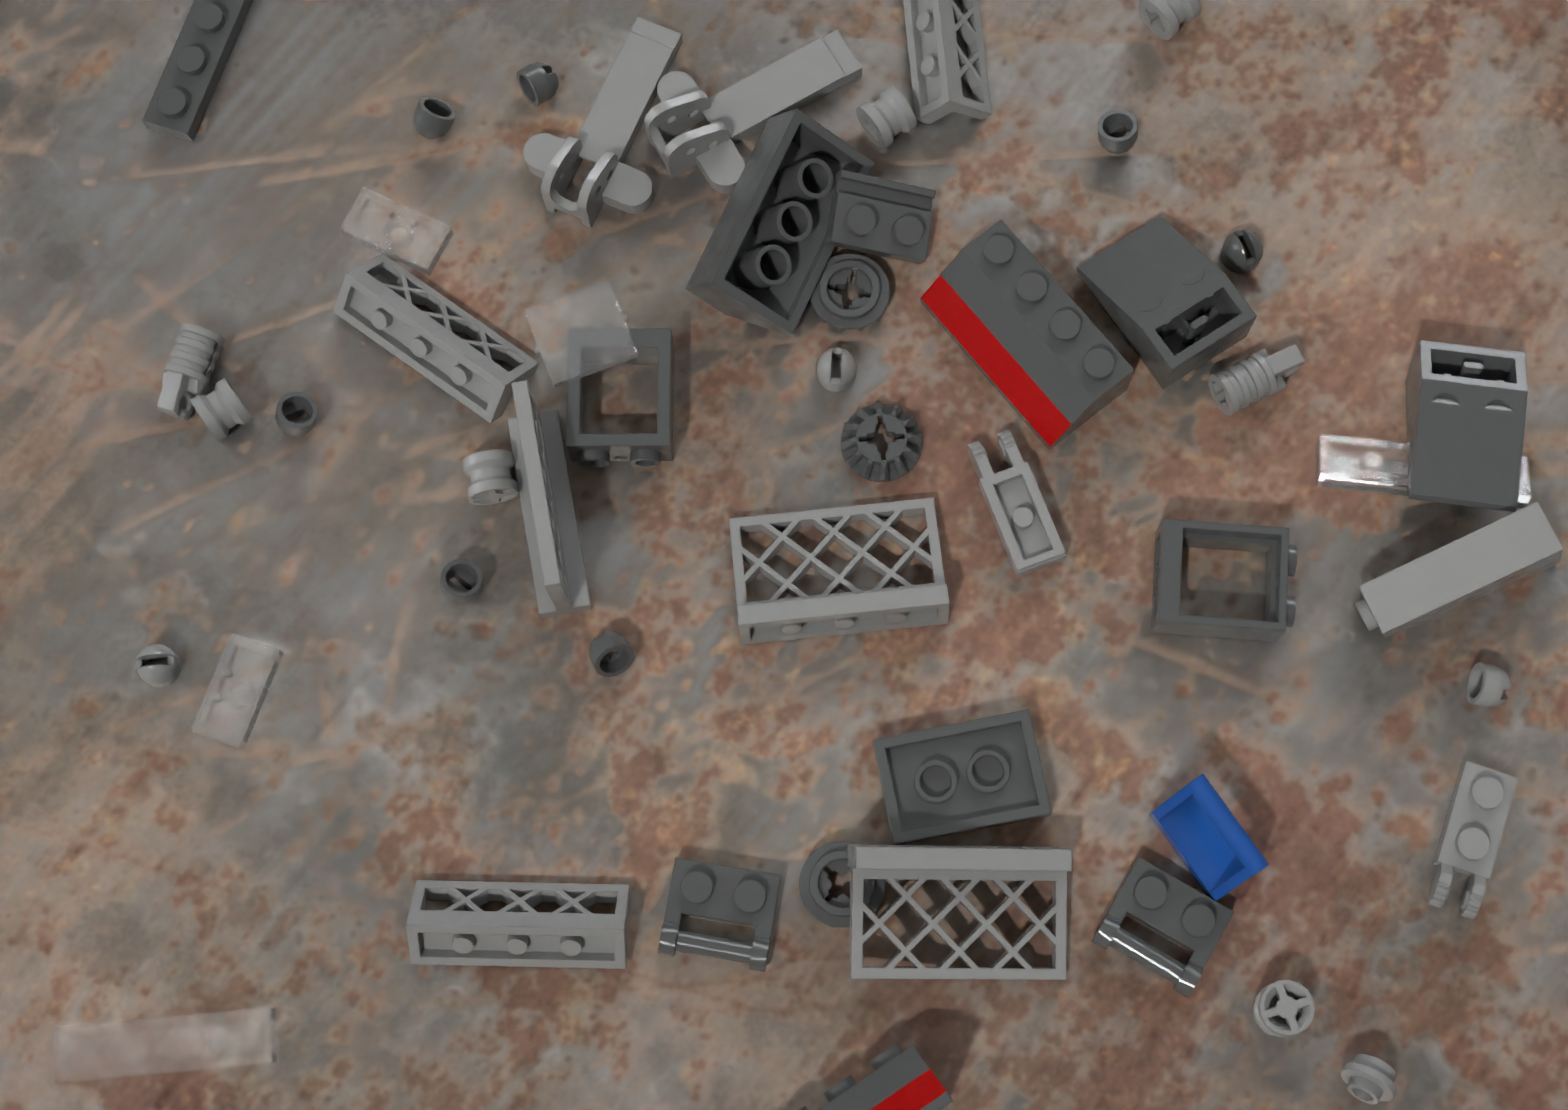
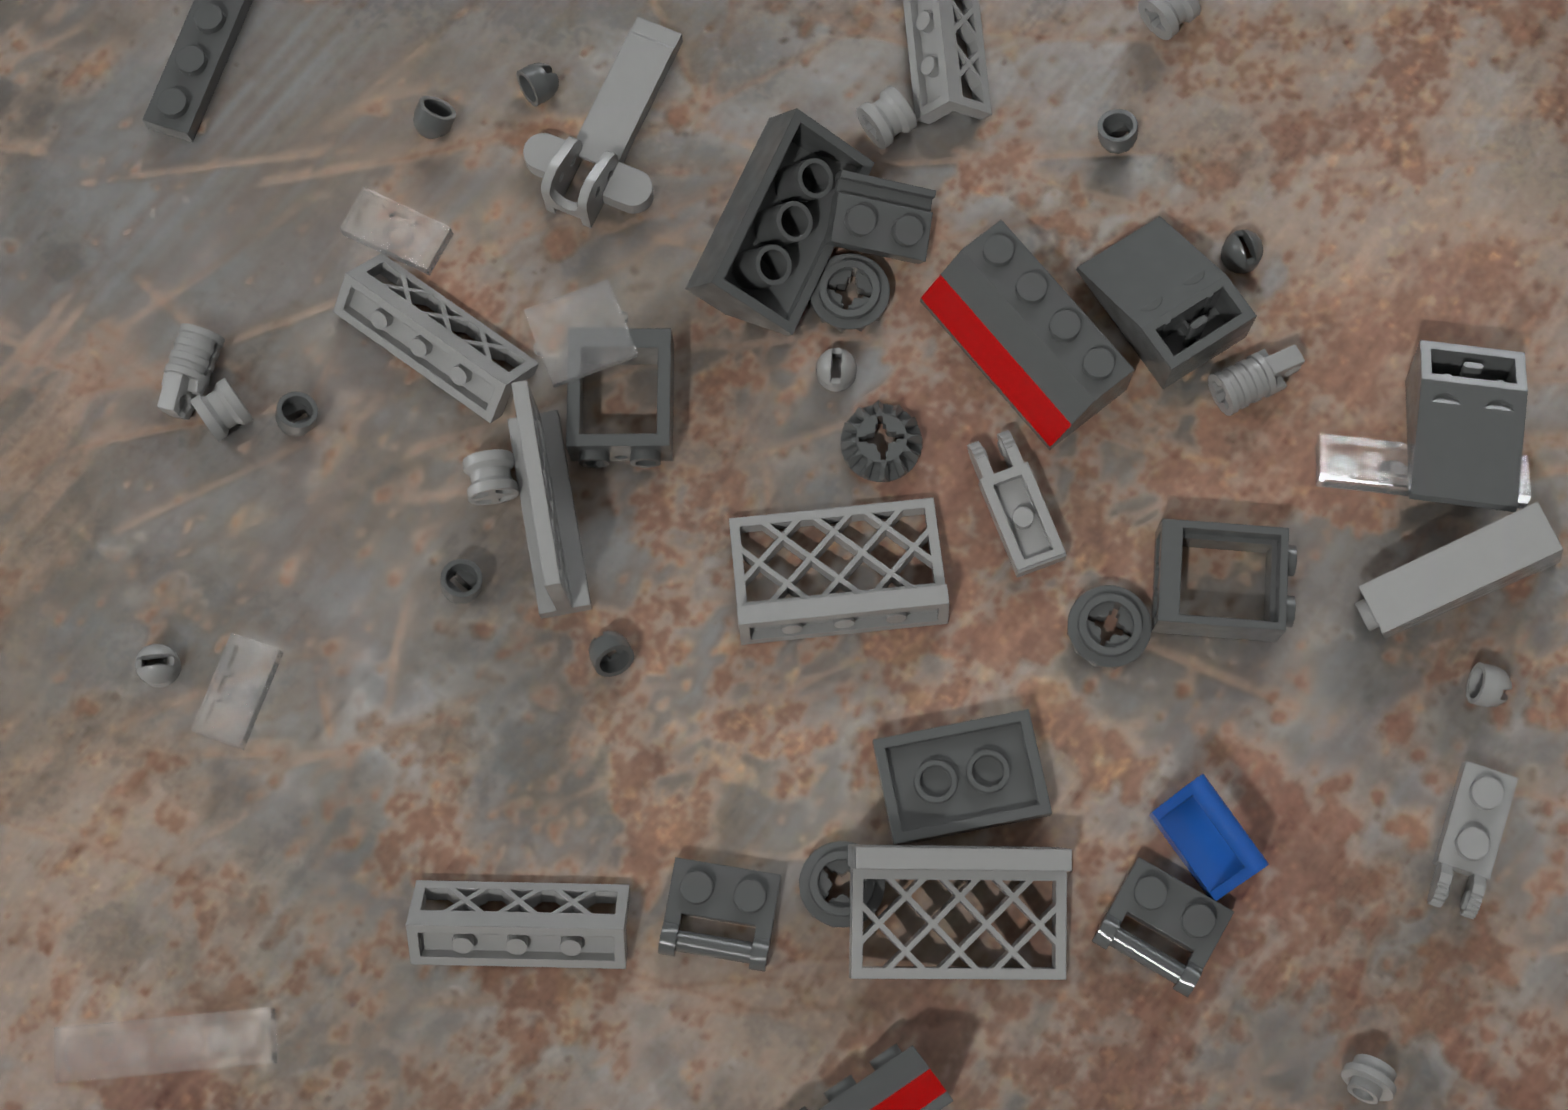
(741, 108): light grey piece -> none
(1131, 619): none -> dark grey gear
(1293, 1004): light grey wheel -> none

